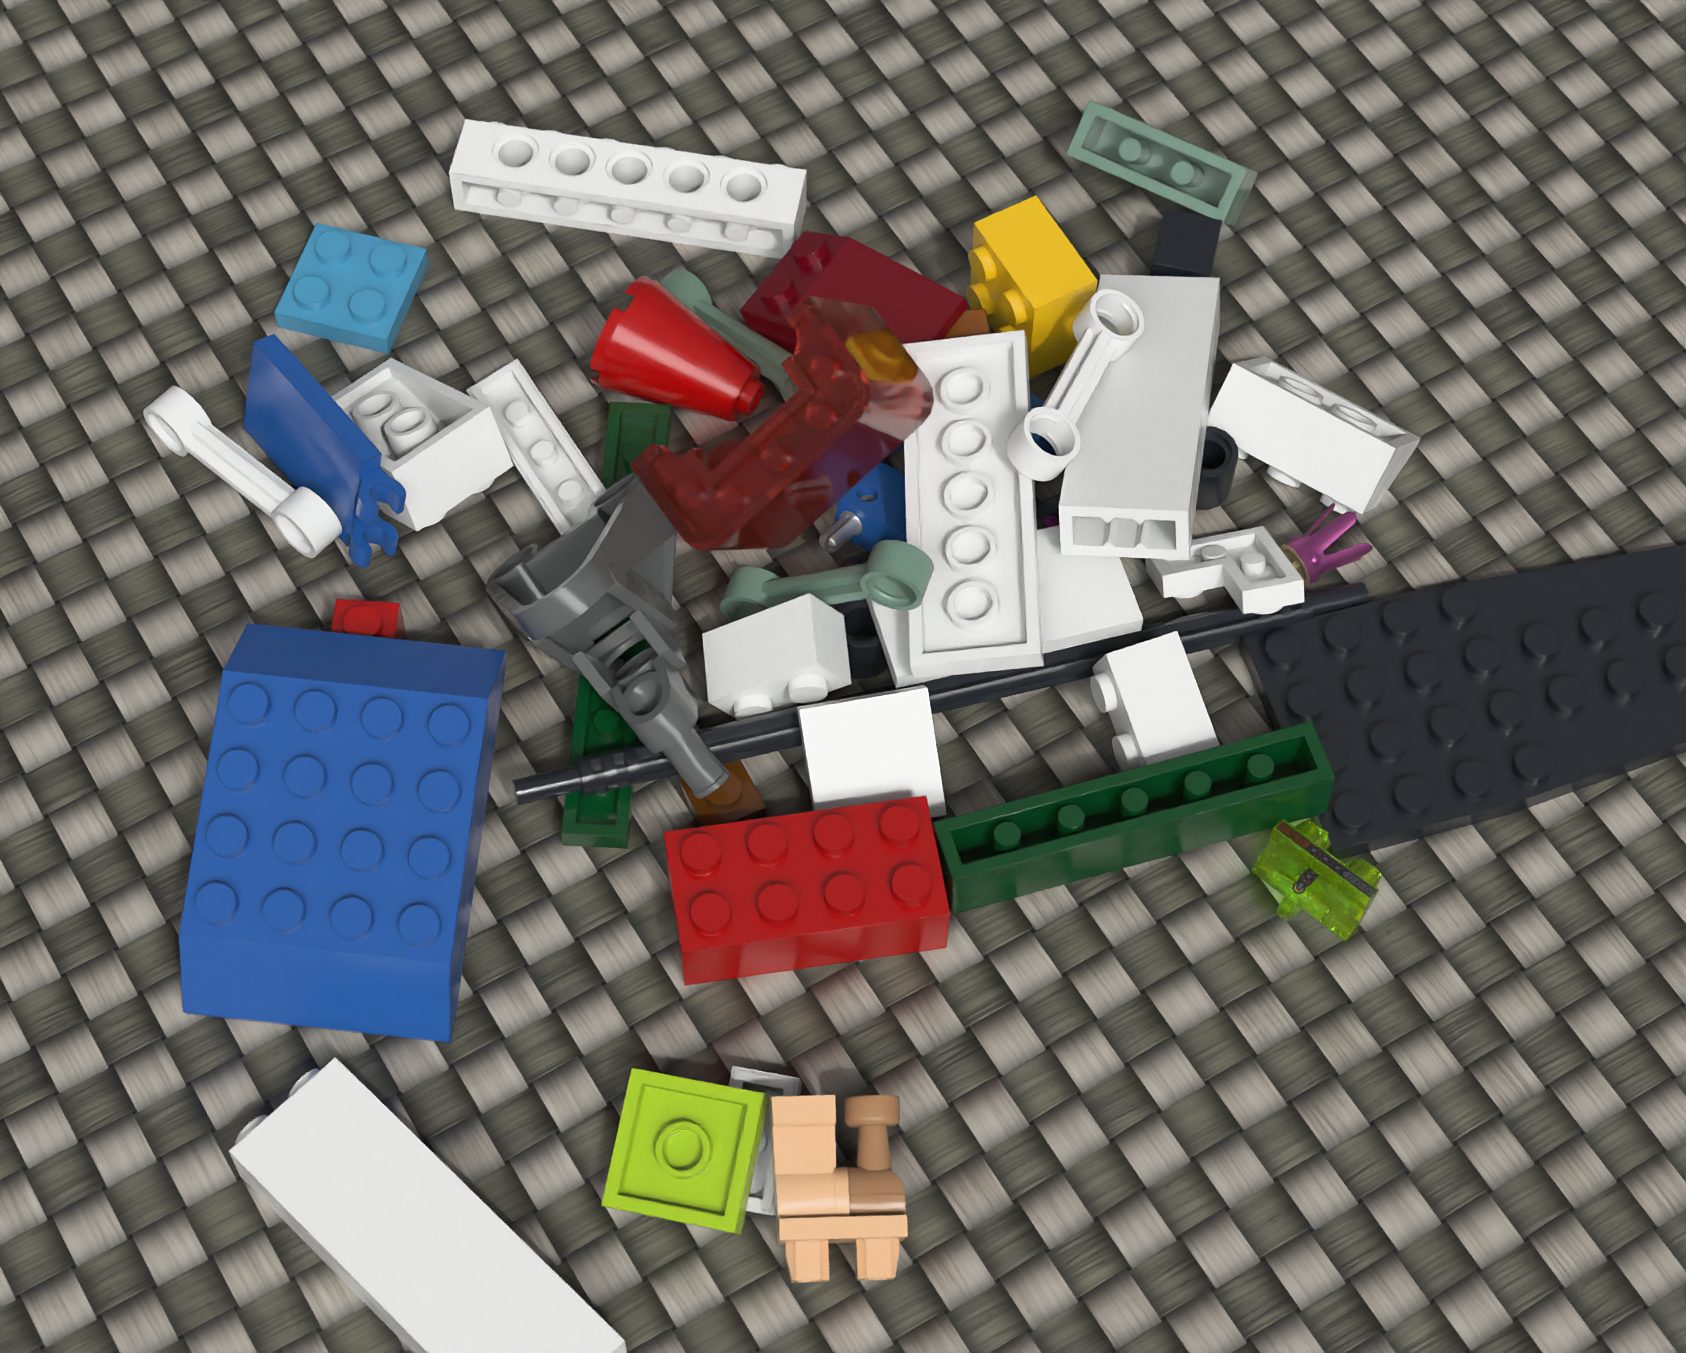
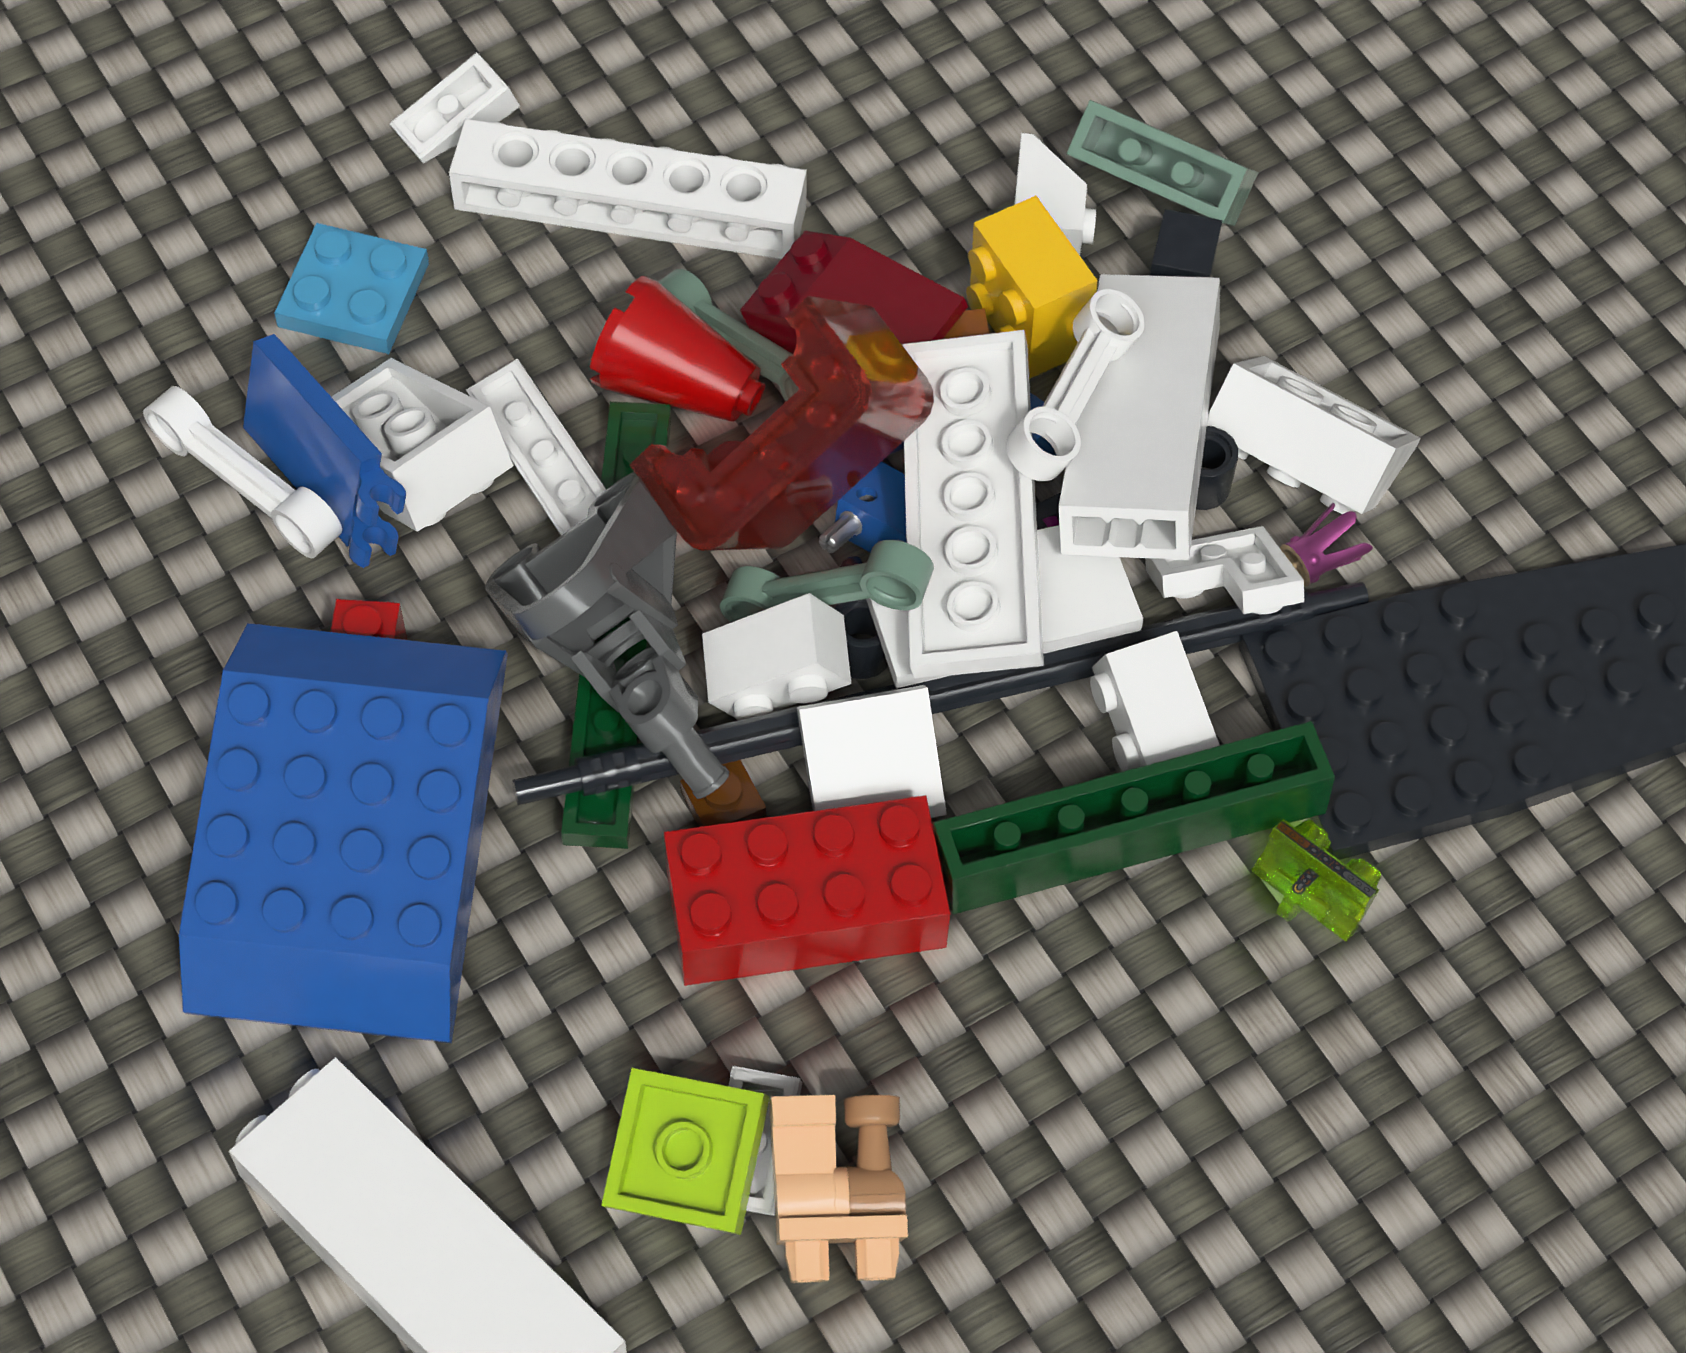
(438, 117): none -> white slope
(1057, 188): none -> white slope

